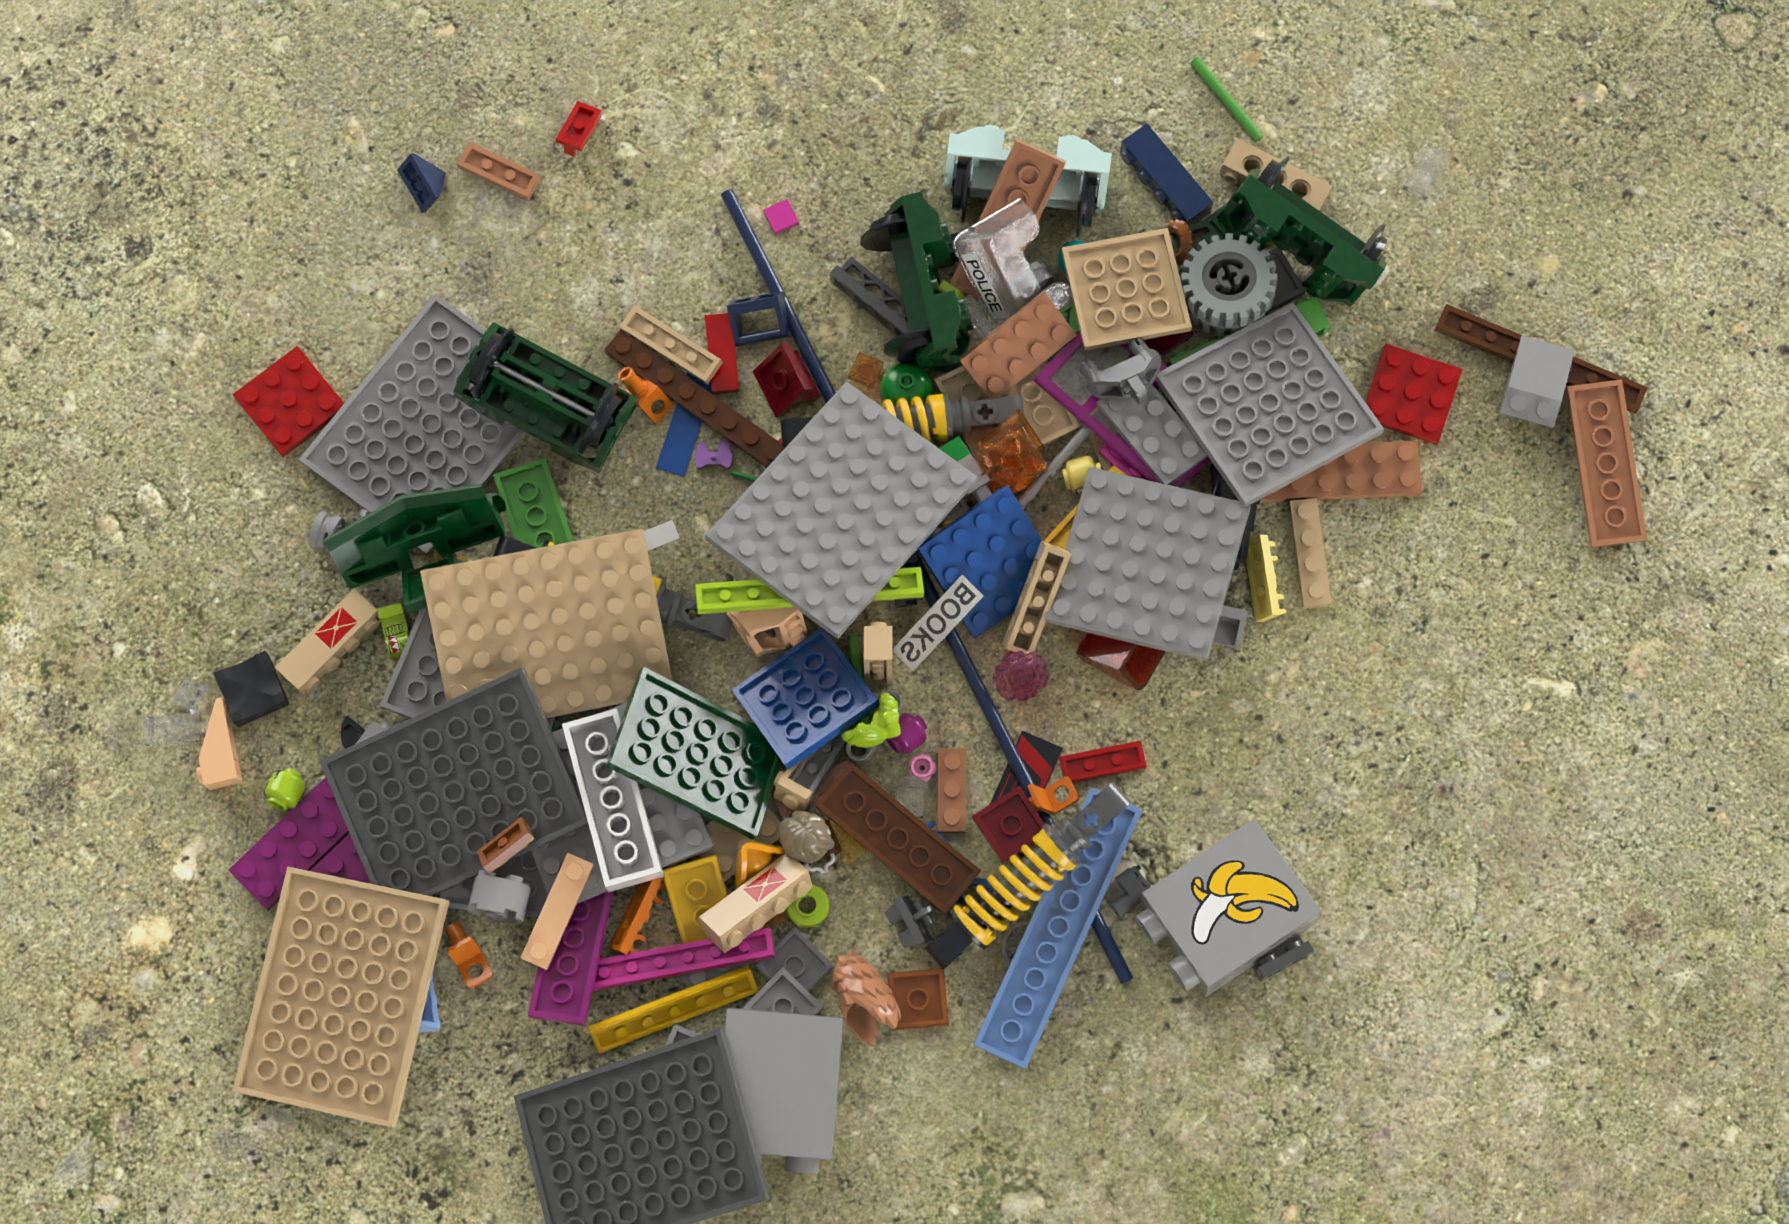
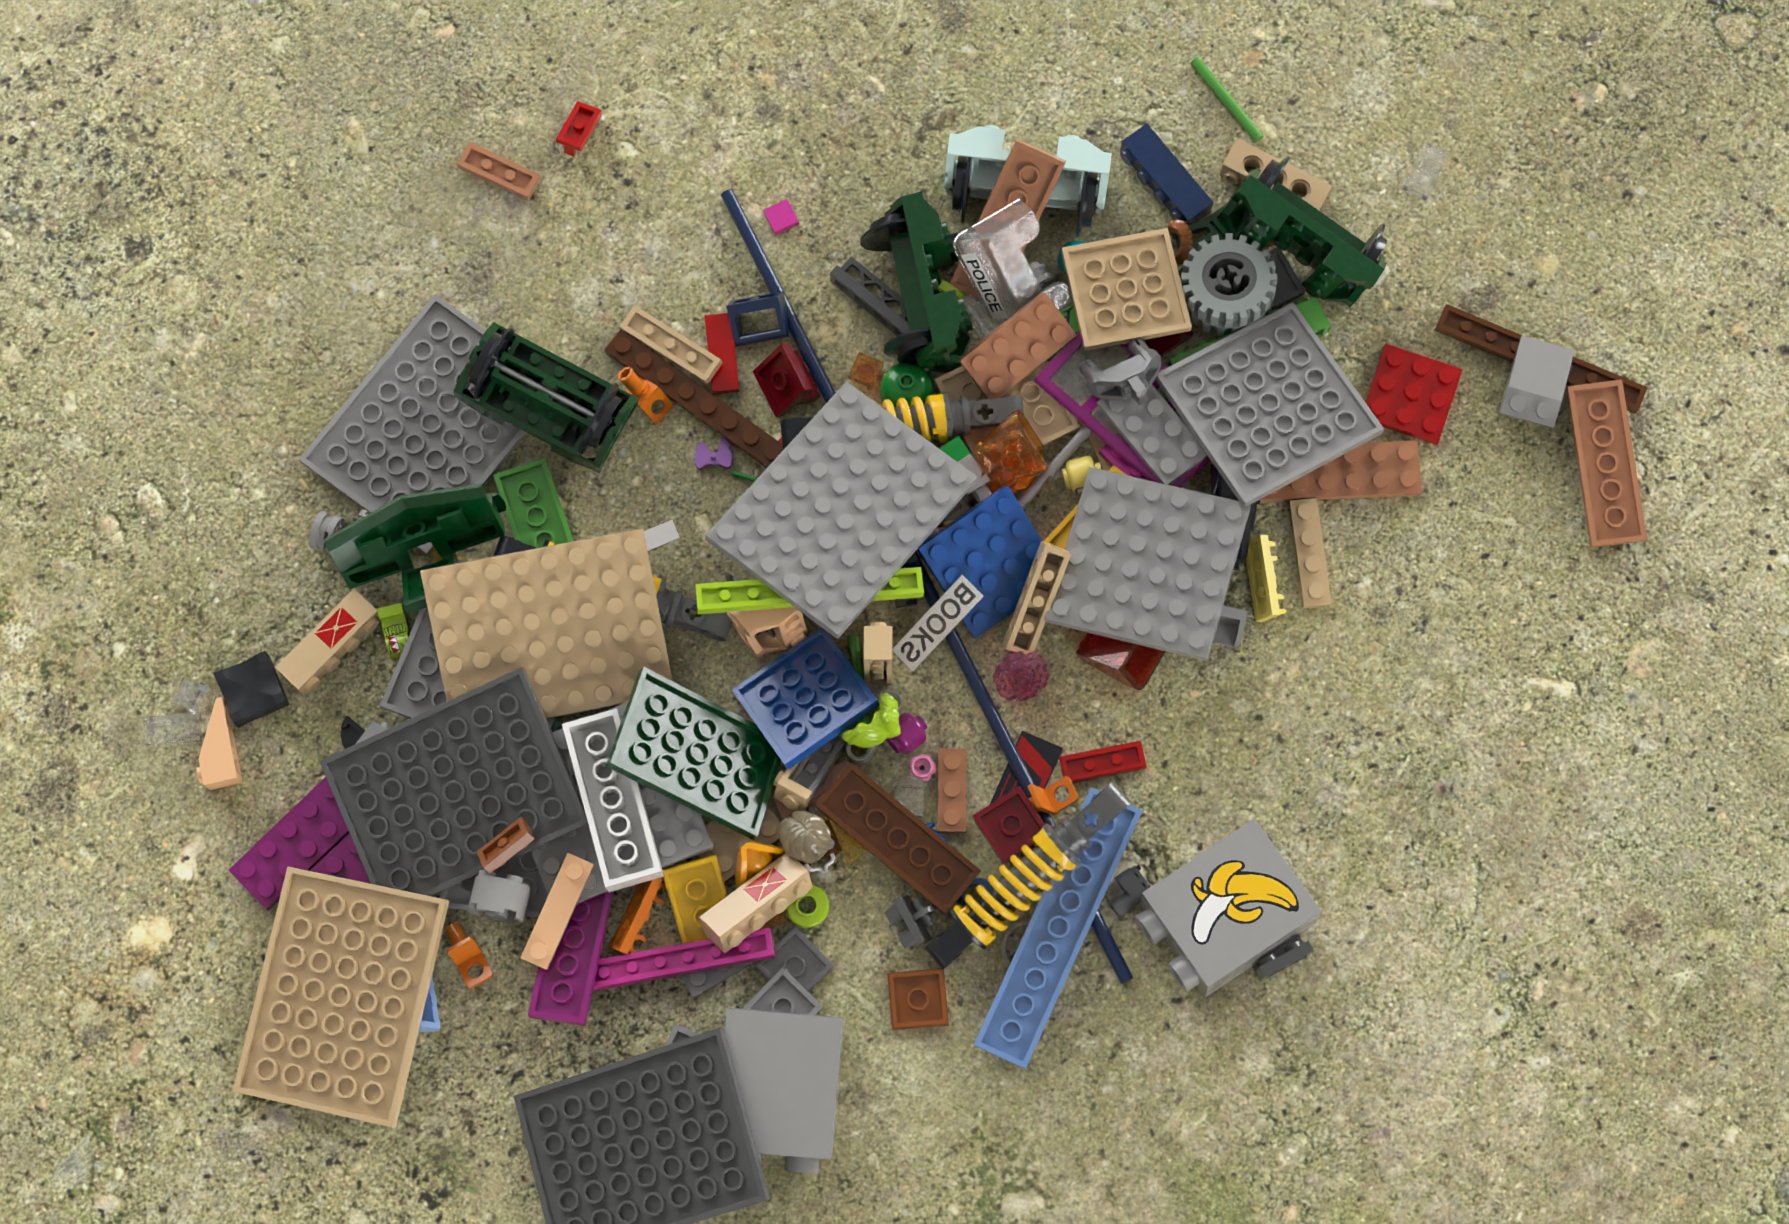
(284, 789): lime head -> none
(289, 401): red plate -> none
(422, 180): dark blue slope -> none
(673, 1009): yellow tile -> none
(680, 437): blue sticker -> none
(863, 997): nougat head -> none

